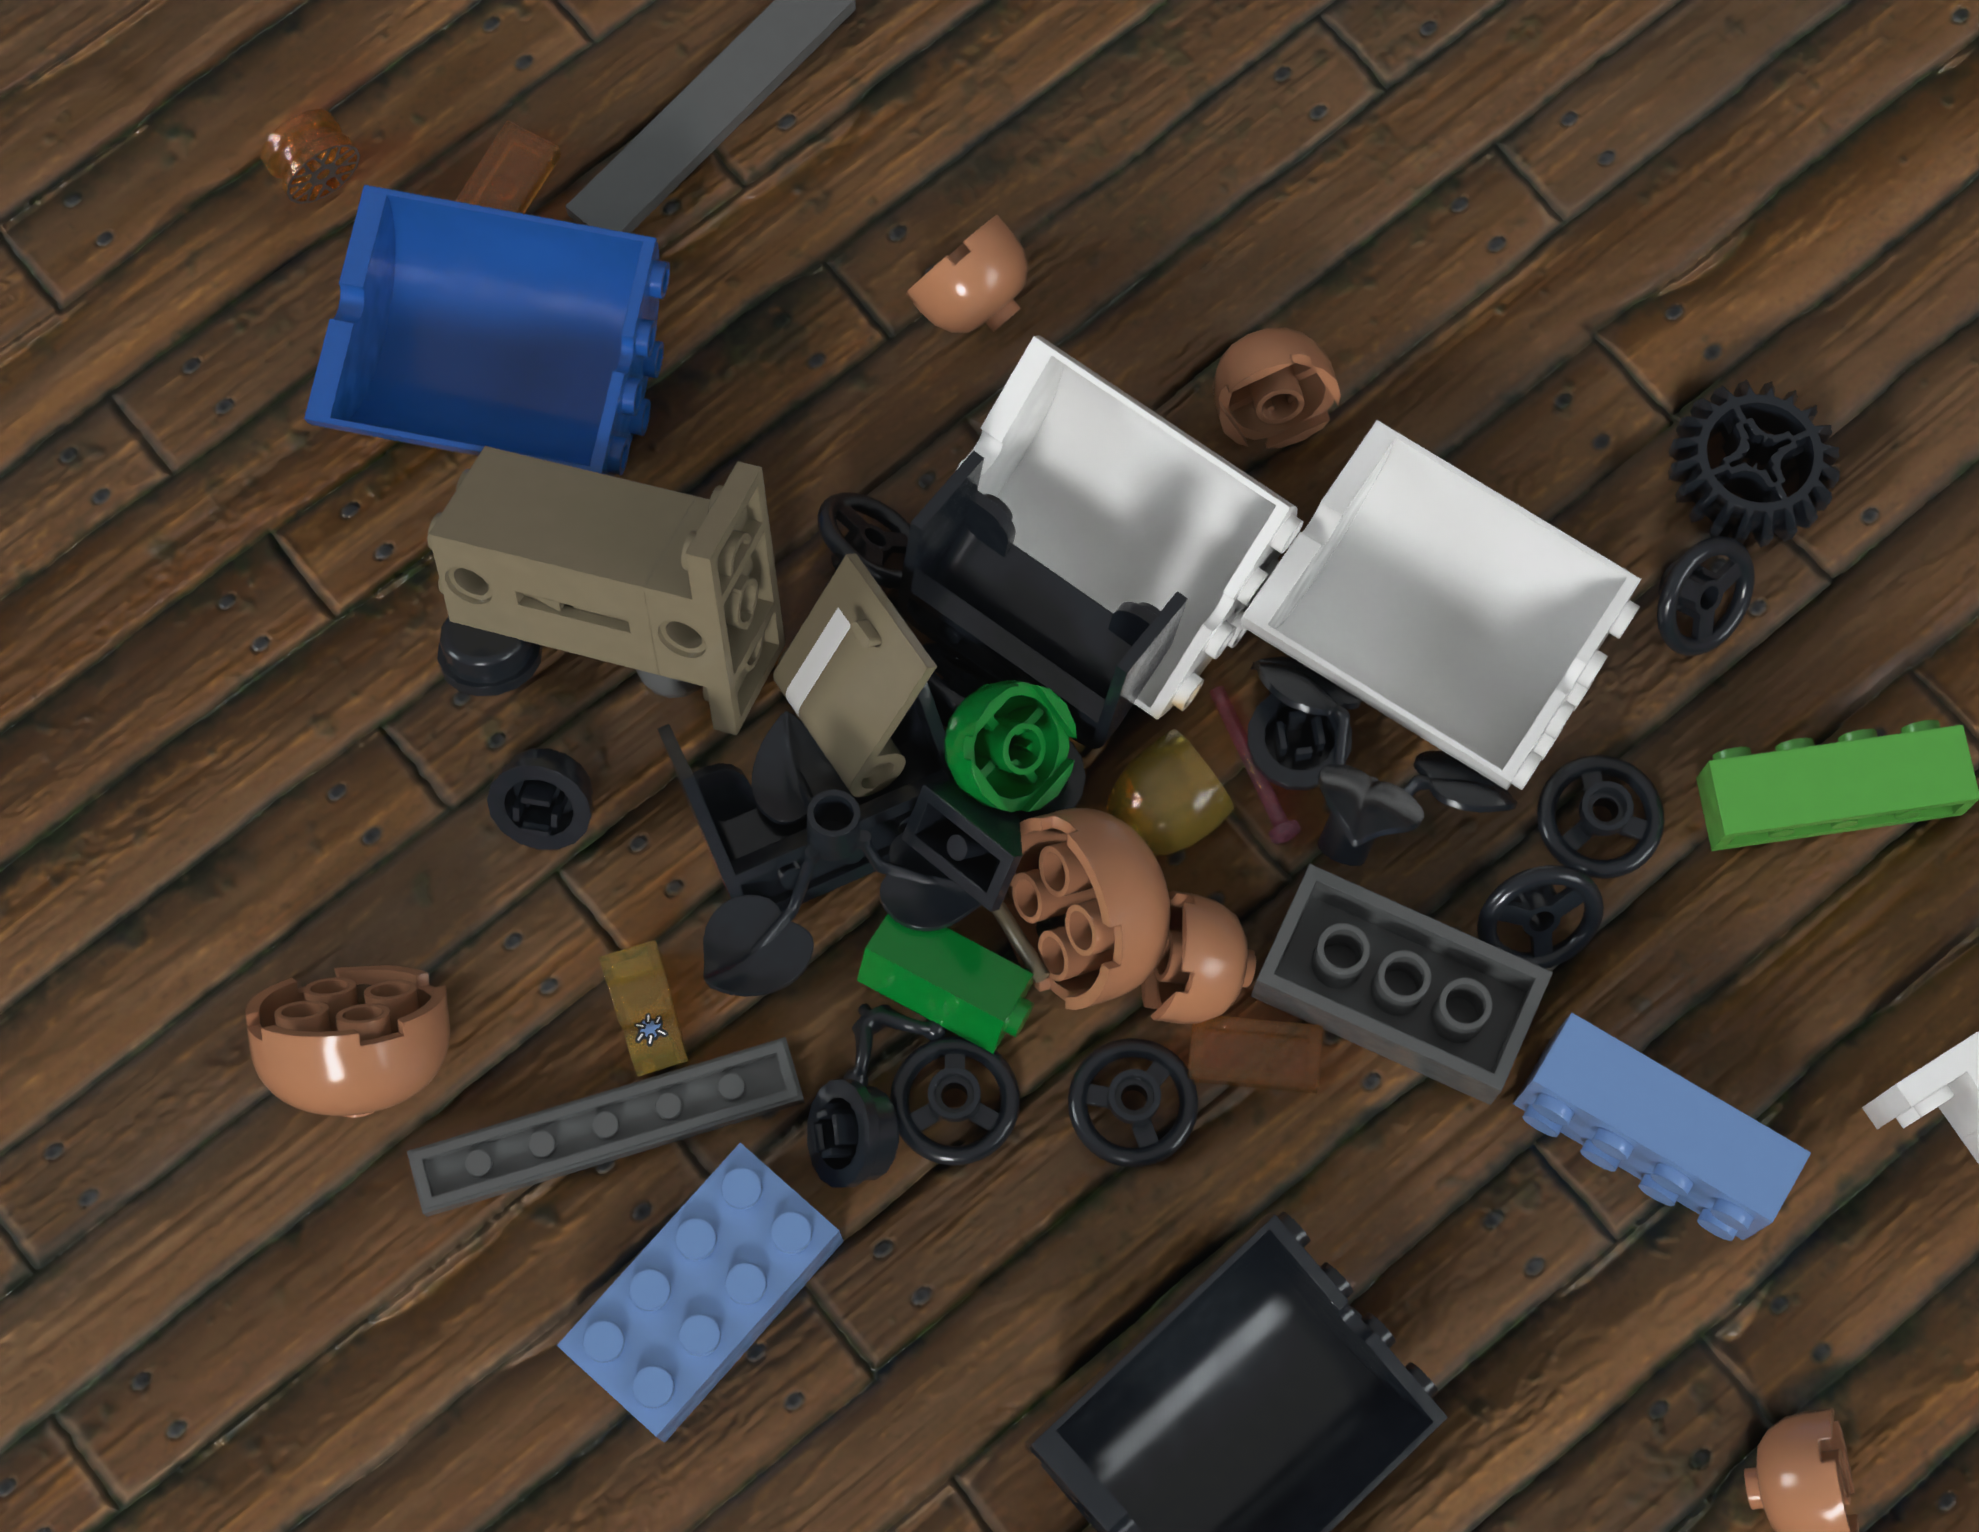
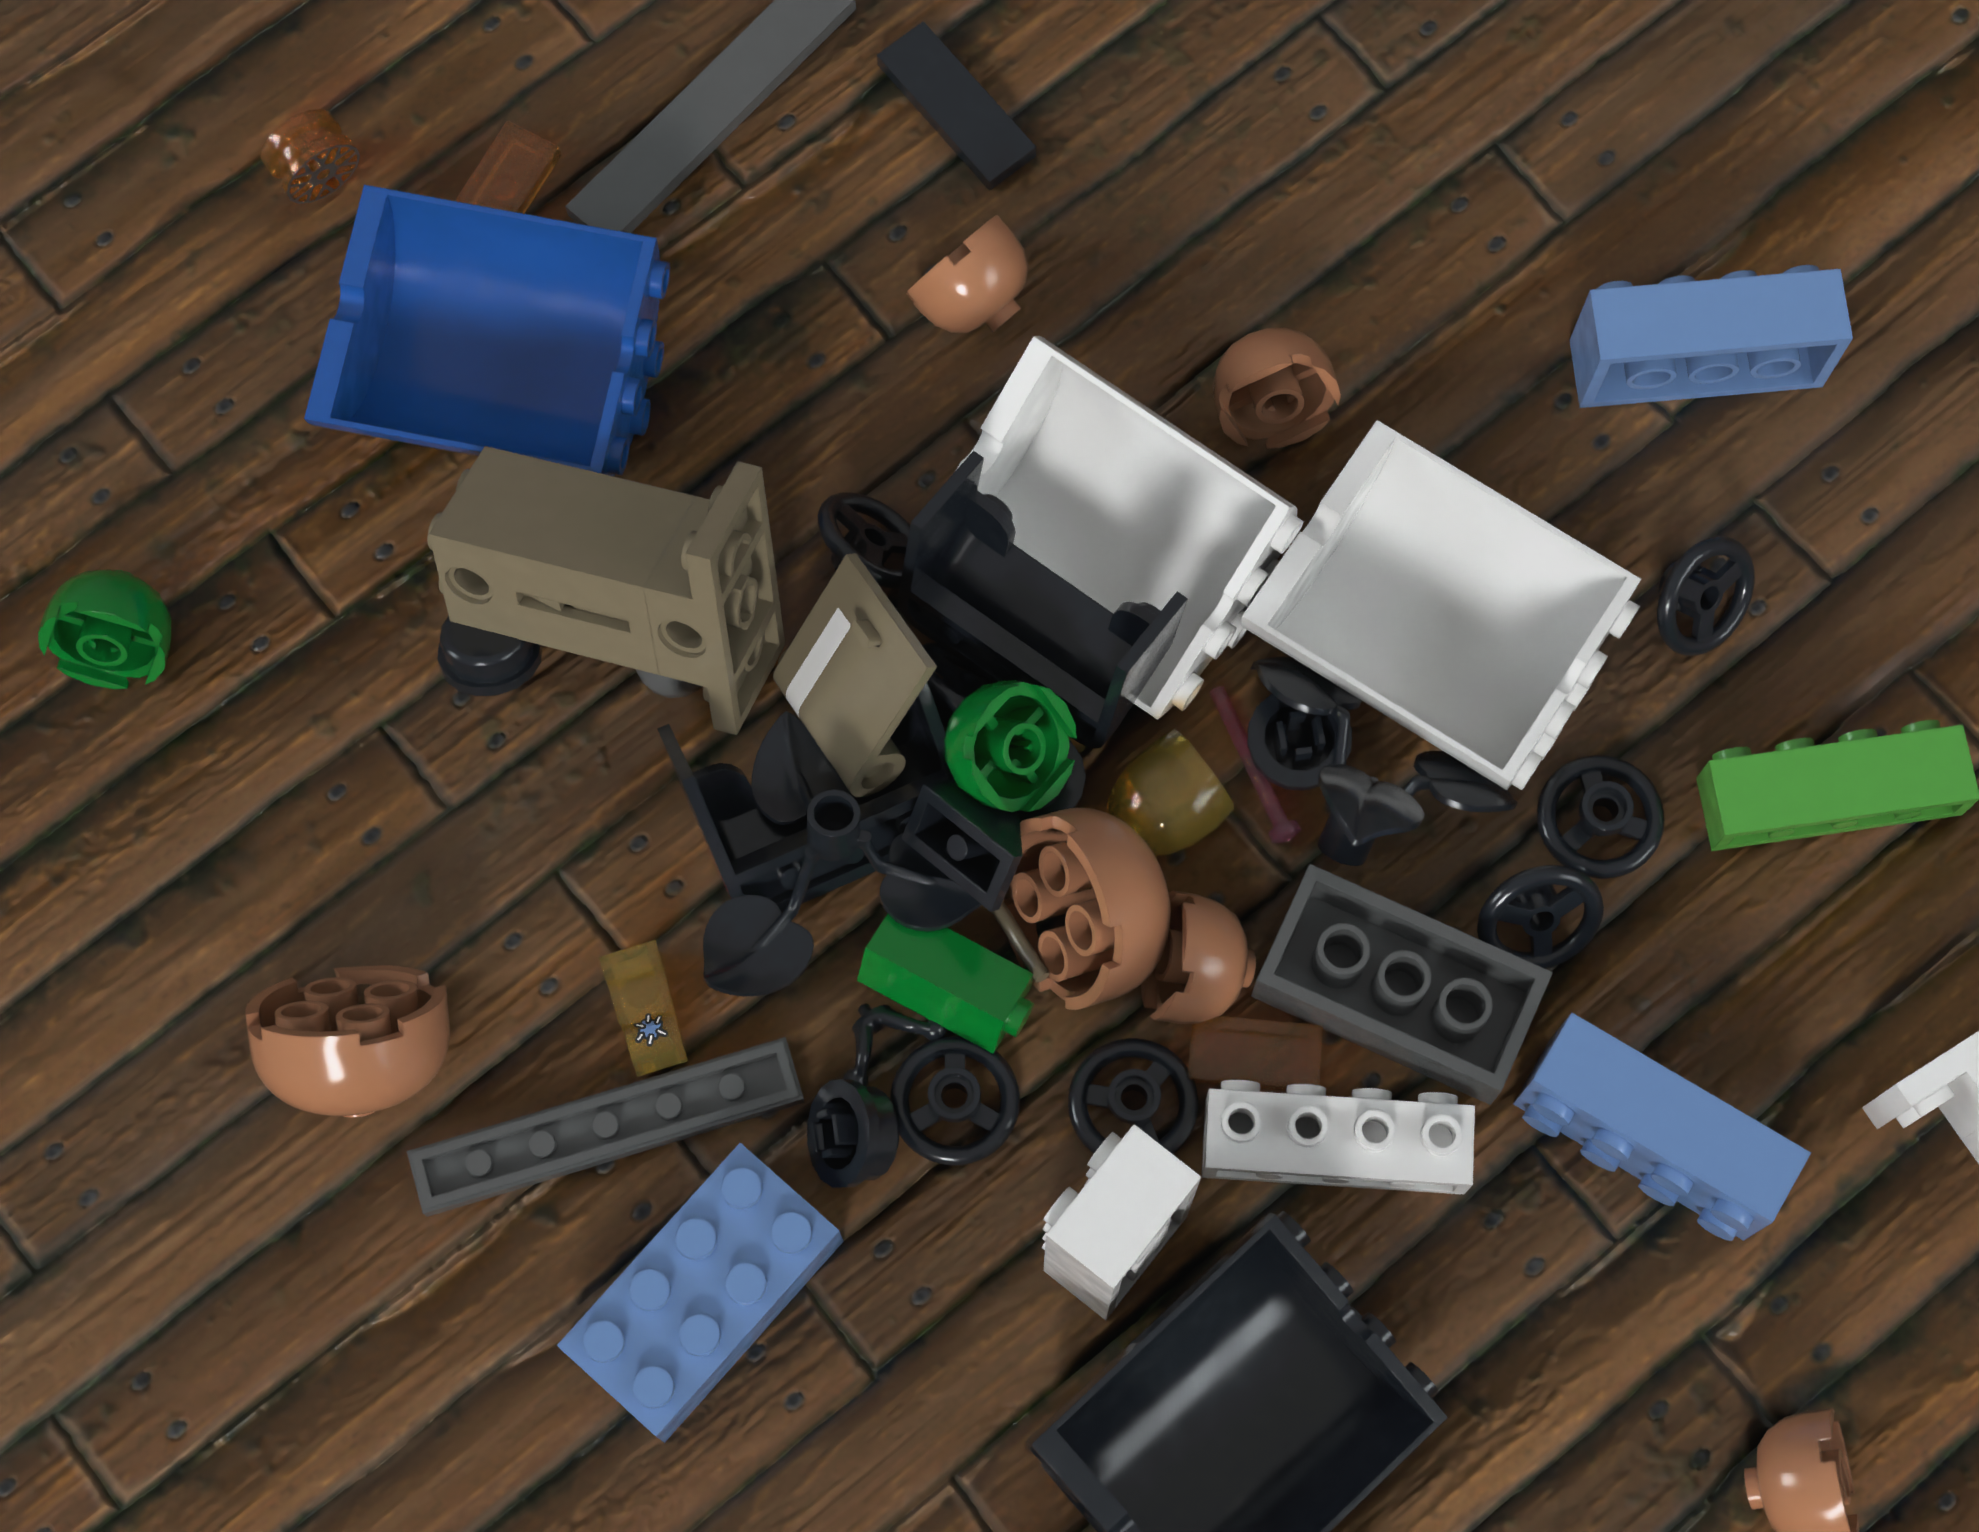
(107, 629): none -> green cylinder
(542, 799): black piece -> none
(956, 105): none -> black tile
(1118, 1221): none -> white brick
(1338, 1139): none -> white brick
(1709, 336): none -> medium blue brick
(1740, 422): black gear -> none

